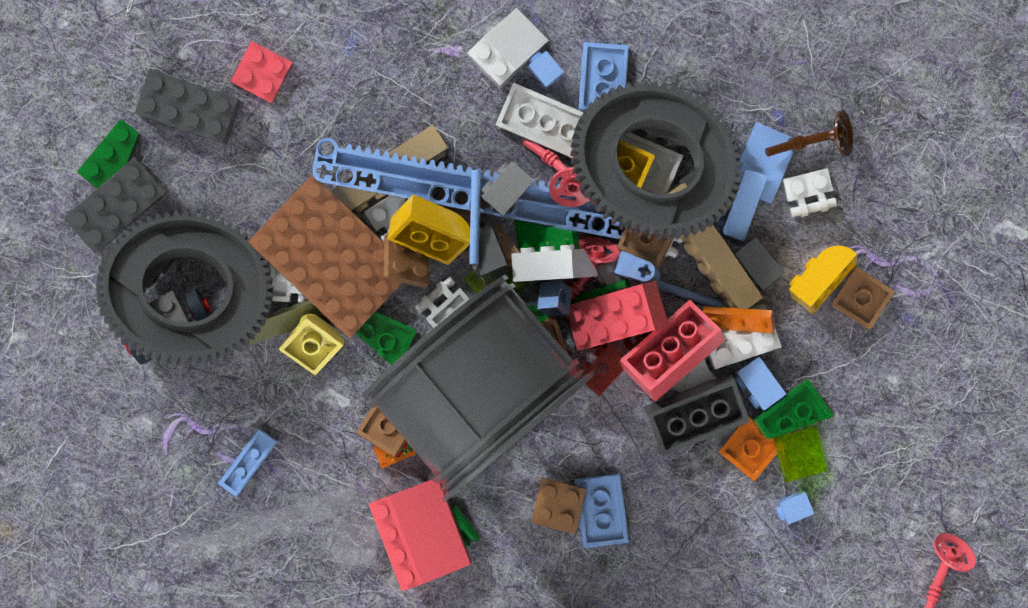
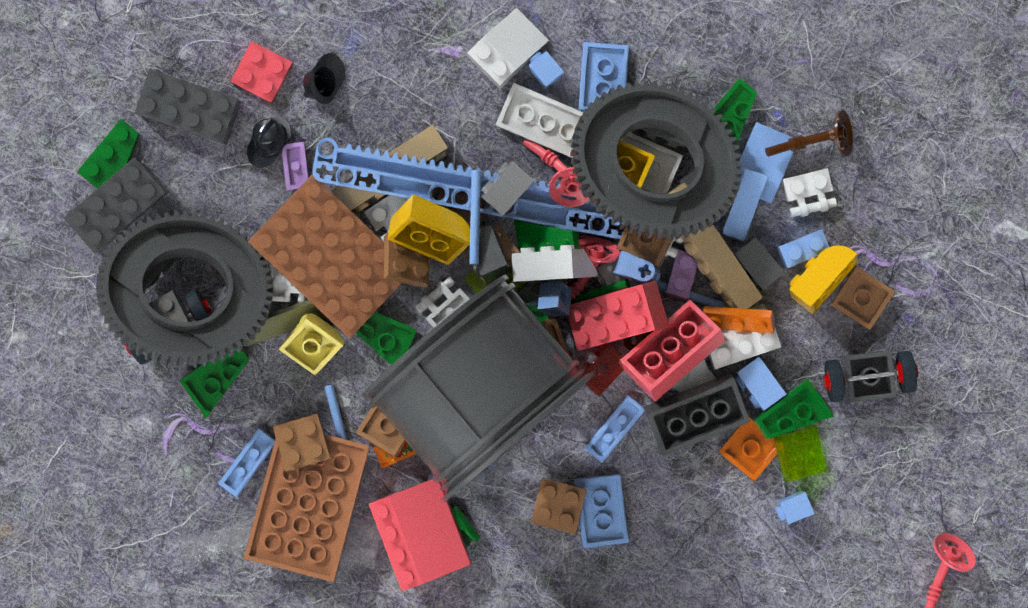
(209, 383): none -> green wing
(267, 141): none -> black piece
(295, 165): none -> lavender plate
(301, 442): none -> medium nougat plate
(308, 511): none -> nougat plate
(324, 79): none -> black piece
(335, 411): none -> light blue piece
(614, 428): none -> light blue tile
(681, 276): none -> lavender plate
(736, 107): none -> green wing
(802, 249): none -> light blue brick
(869, 376): none -> brick

